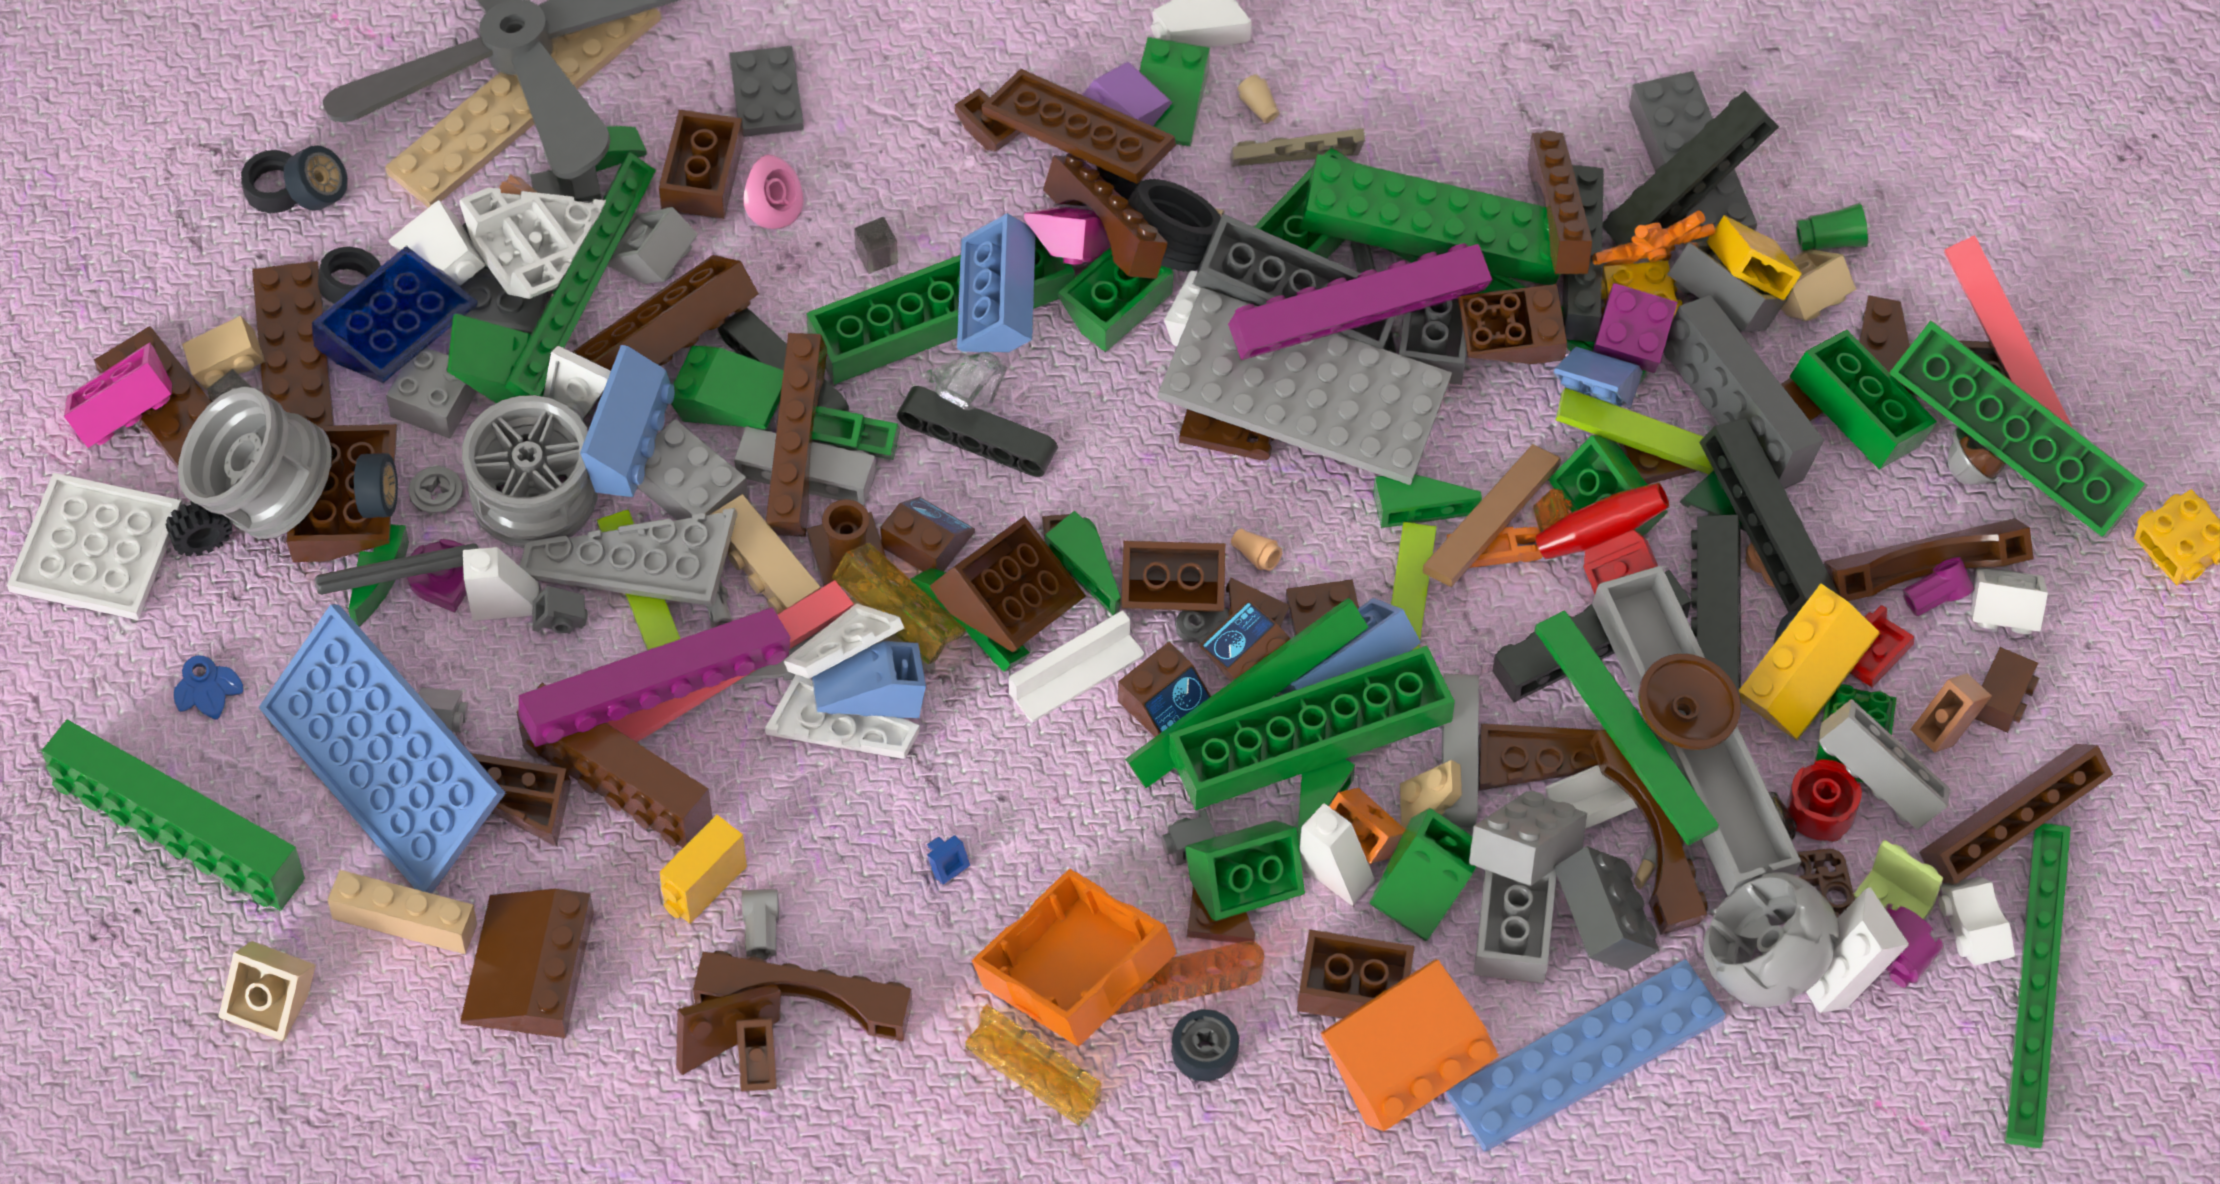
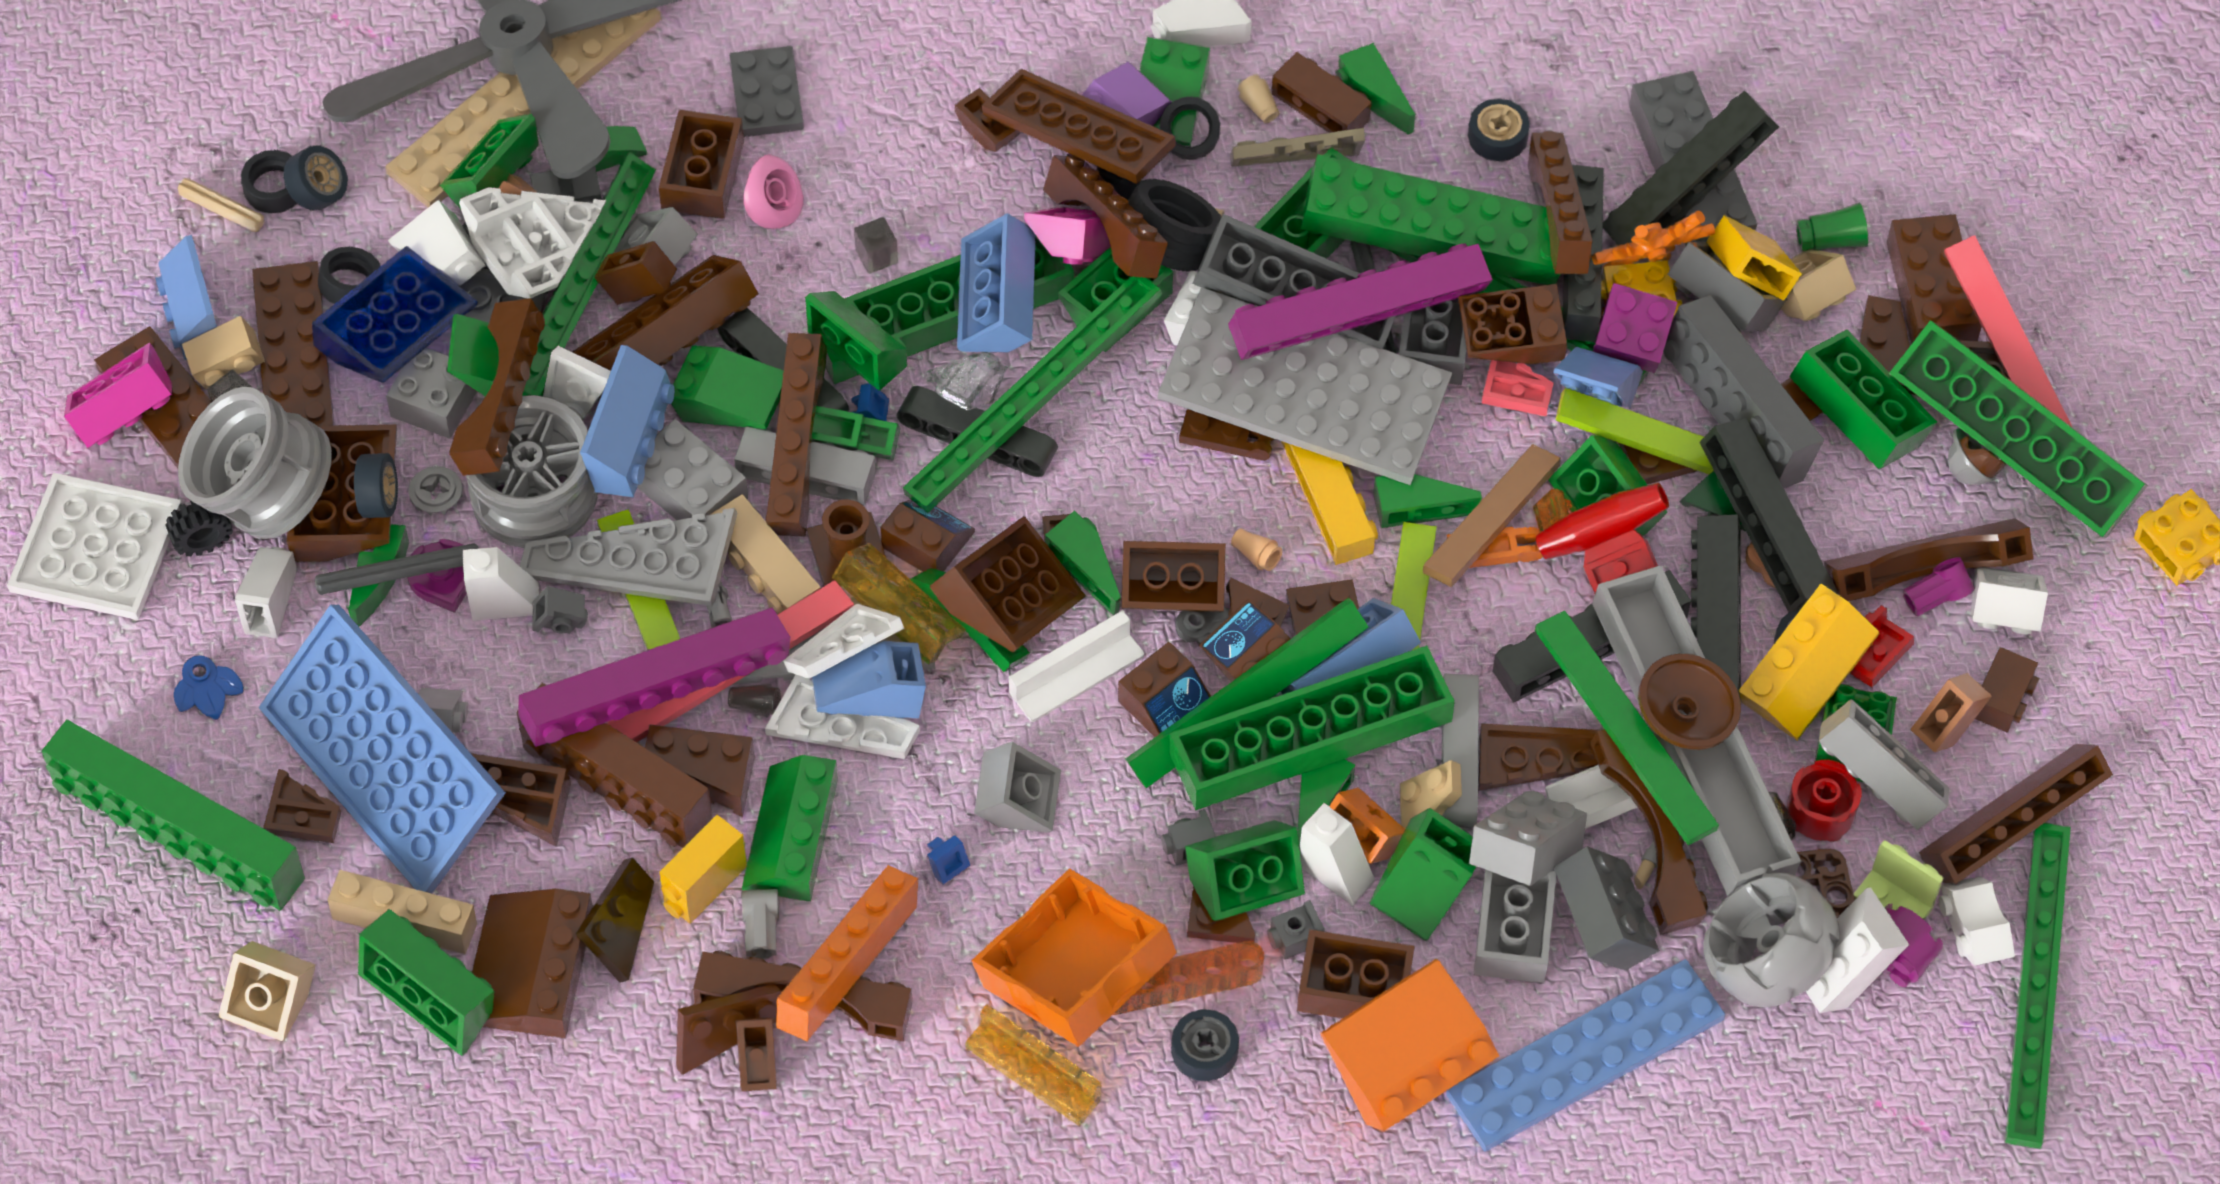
(186, 293): none -> medium blue slope
(221, 204): none -> tan axle
(266, 591): none -> white slope
(300, 811): none -> reddish brown wing
(424, 980): none -> green slope
(484, 436): none -> reddish brown arch
(495, 157): none -> green slope
(618, 919): none -> dark brown wing
(636, 273): none -> reddish brown brick
(711, 758): none -> reddish brown wedge
(755, 699): none -> clear smoke cone
(792, 827): none -> green slope
(847, 953): none -> orange brick
(855, 338): none -> green slope
(871, 402): none -> blue tile
(1017, 789): none -> light grey slope
(1031, 392): none -> green plate
(1210, 114): none -> black tyre
(1290, 940): none -> dark grey brick
(1320, 95): none -> reddish brown brick
(1334, 504): none -> yellow brick
(1368, 73): none -> green slope
(1501, 143): none -> black wheel
(1517, 388): none -> coral wing
(1926, 278): none -> reddish brown brick

